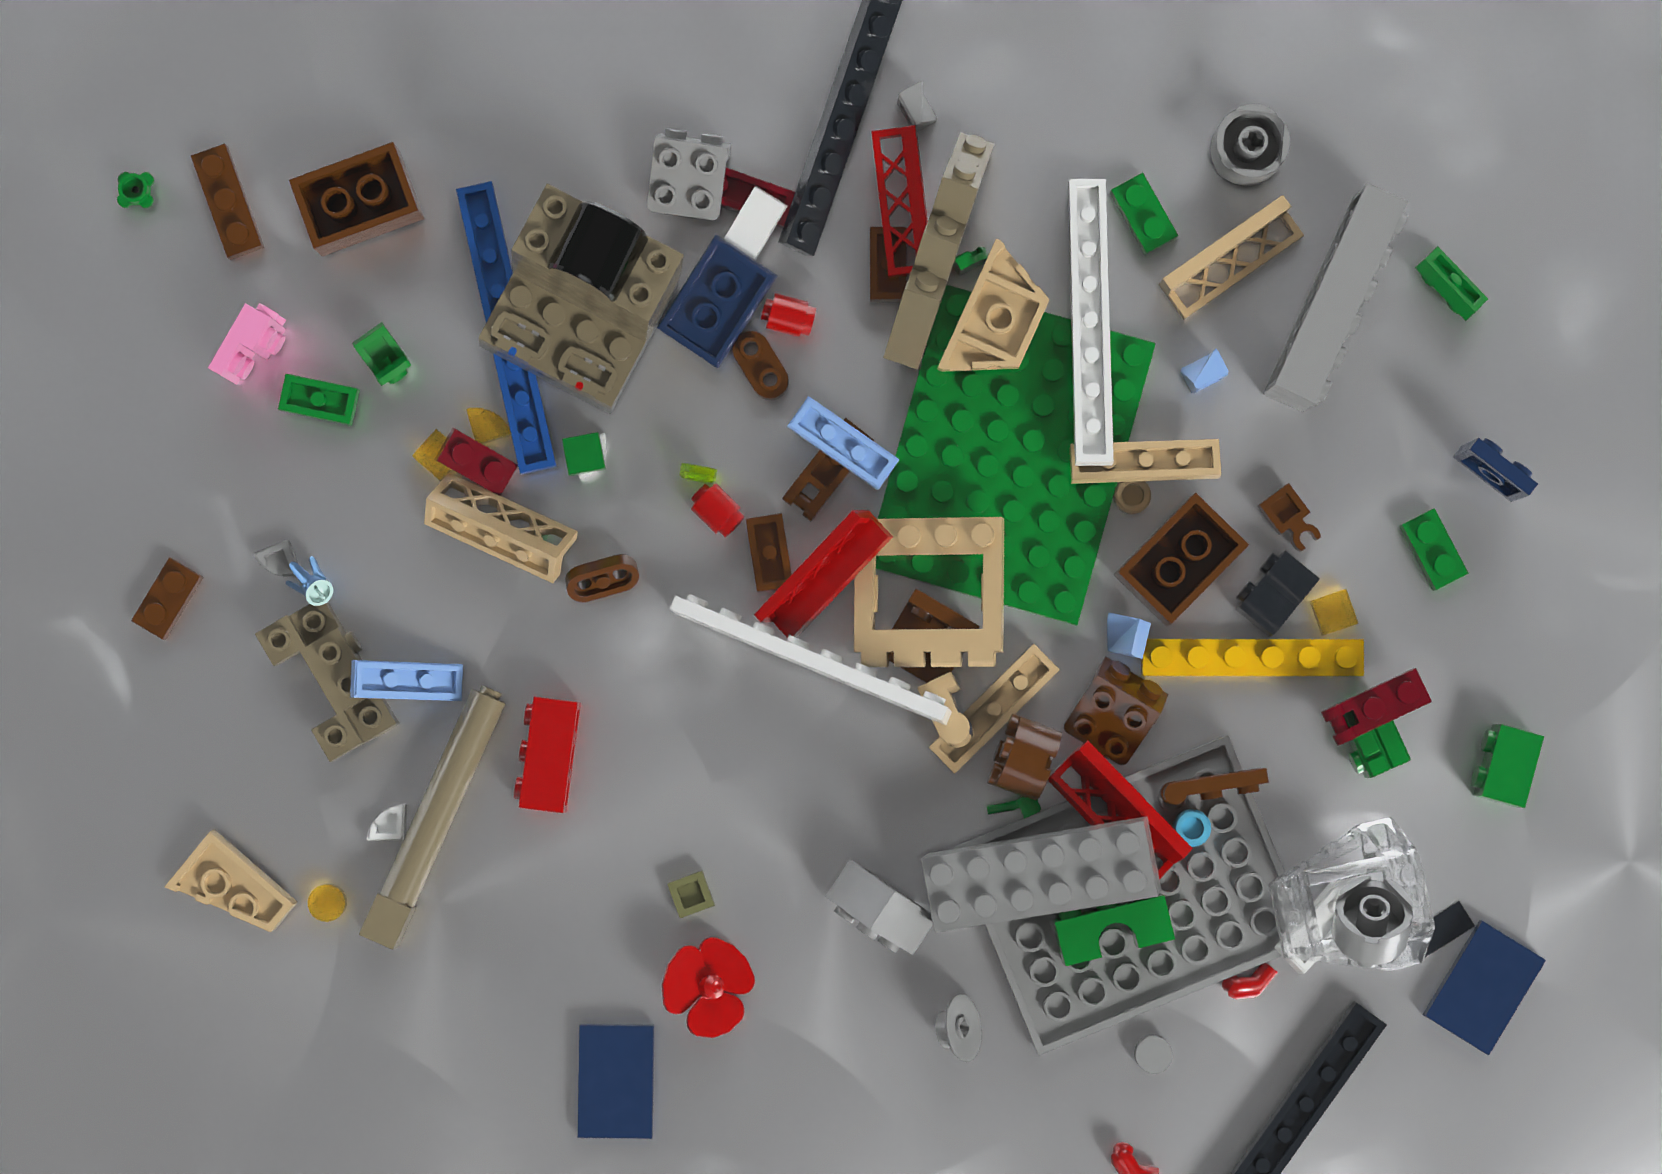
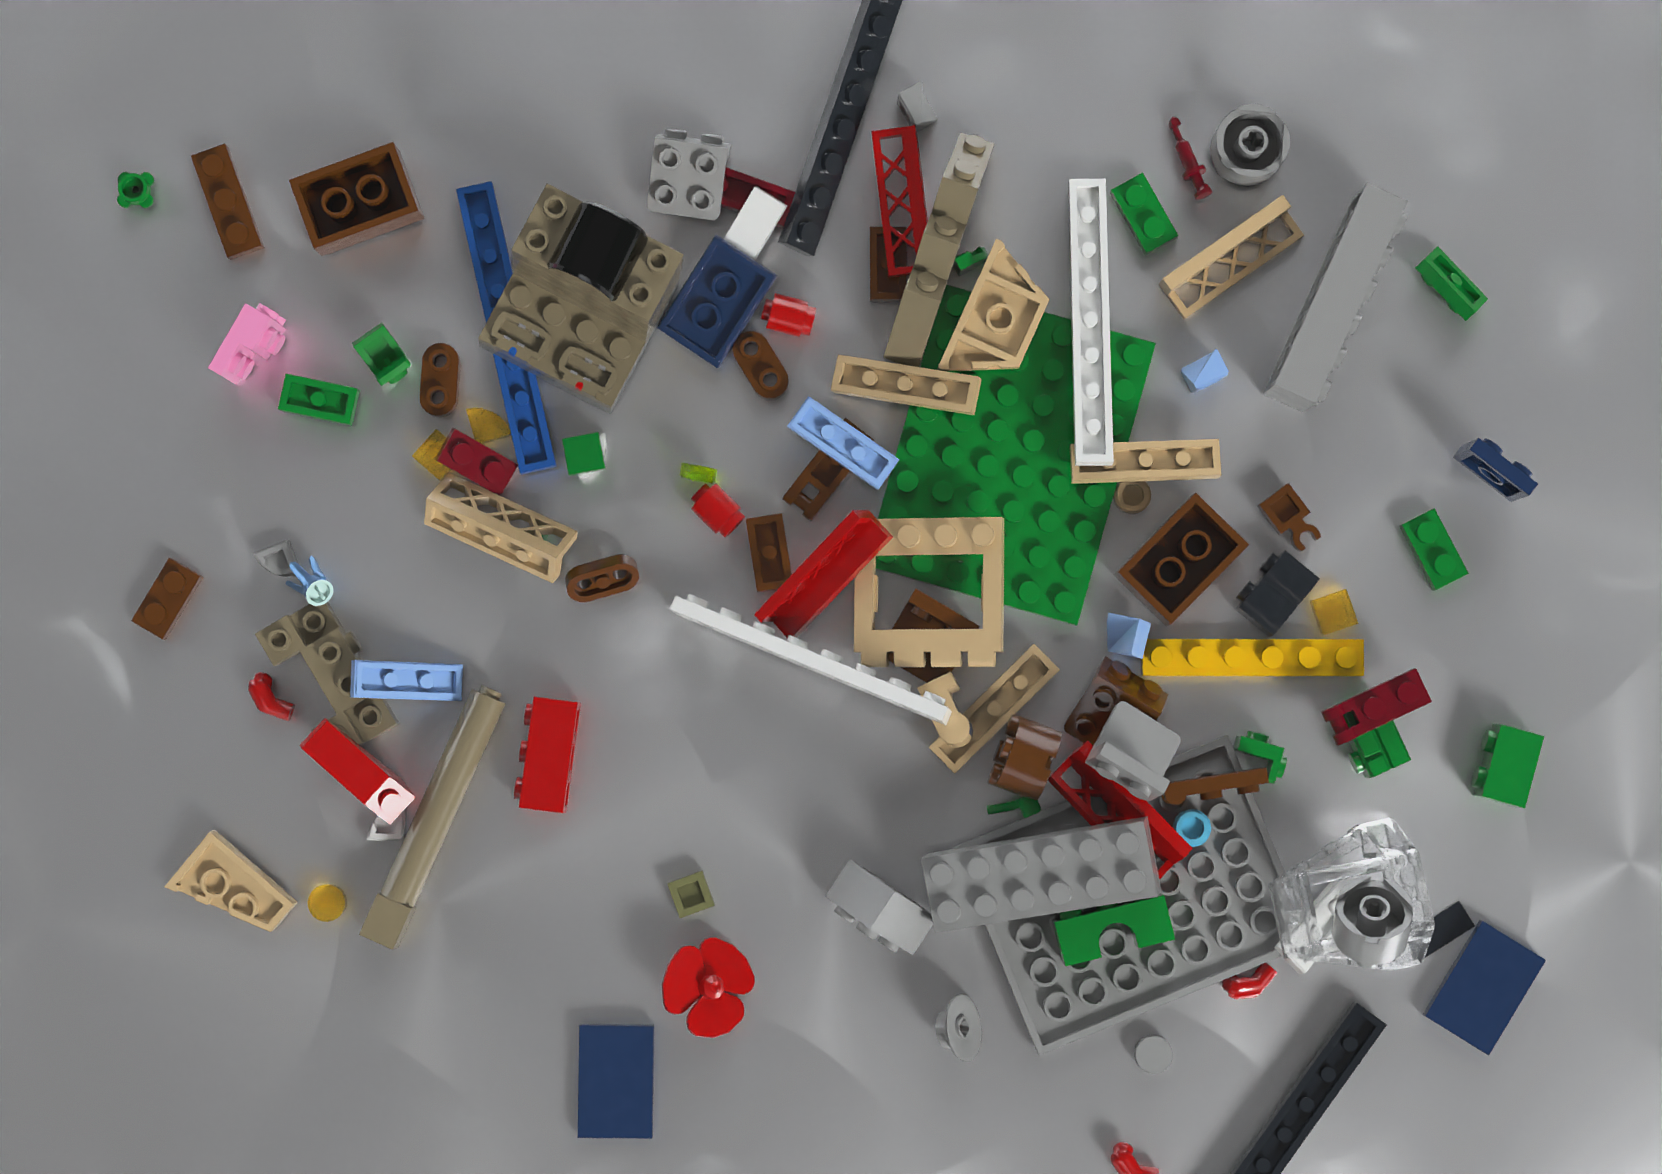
(264, 699): none -> red arm
(358, 771): none -> red slope
(440, 379): none -> reddish brown plate
(906, 384): none -> tan plate
(1134, 752): none -> light grey bracket
(1192, 169): none -> dark red piece
(1258, 746): none -> green bracket

